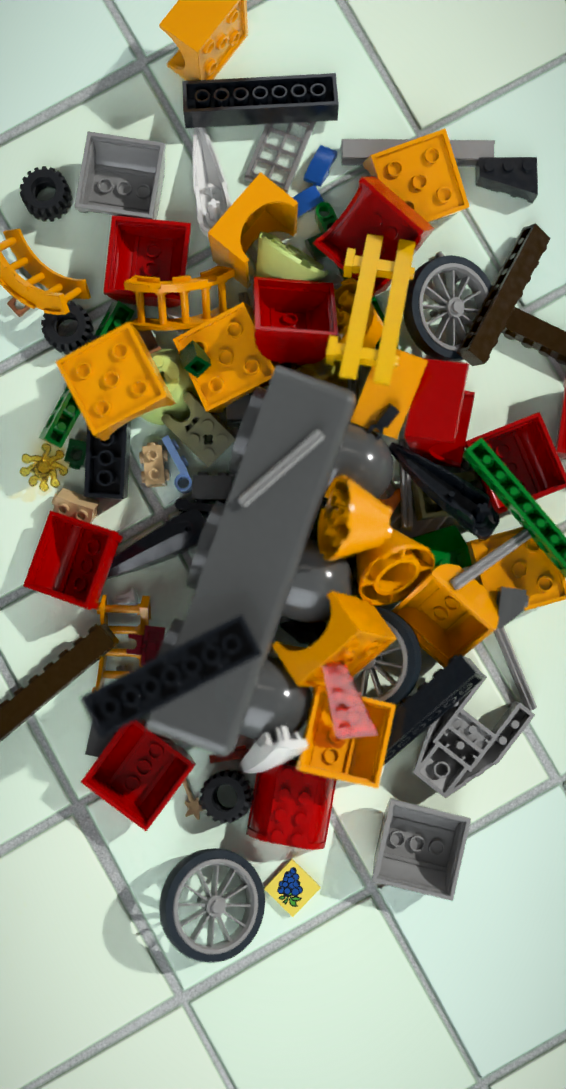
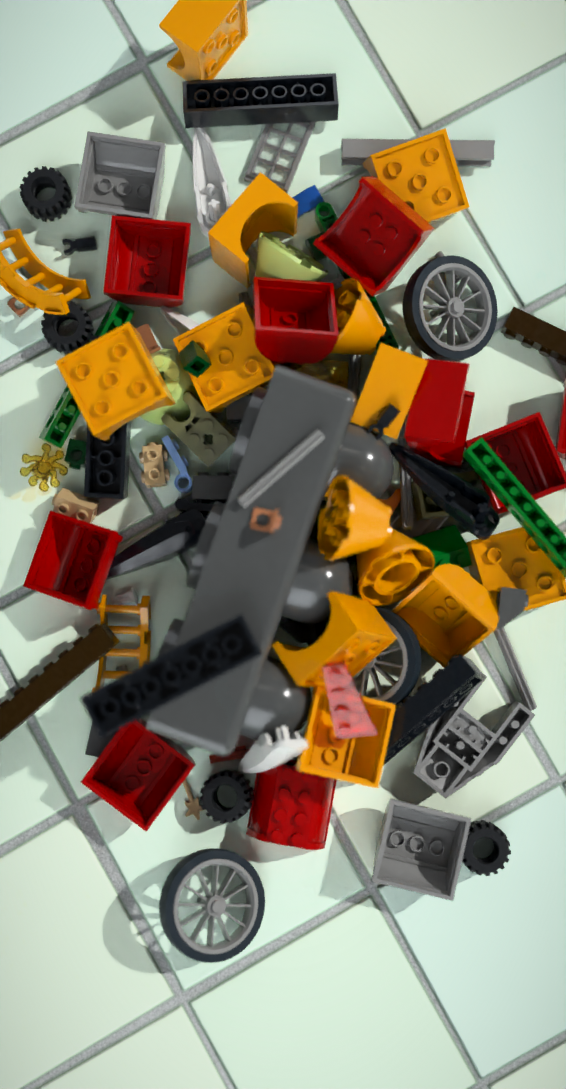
(80, 245): none -> black bar
(147, 644): dark red plate -> none
(182, 285): light orange fence -> none
(274, 520): none -> nougat bracket
(292, 887): light yellow tile -> none
(319, 166): blue slope -> none
(368, 268): yellow fence -> none
(489, 560): light grey axle -> none
(496, 858): none -> black tyre
(503, 295): dark brown brick -> none
(508, 175): black wedge -> none

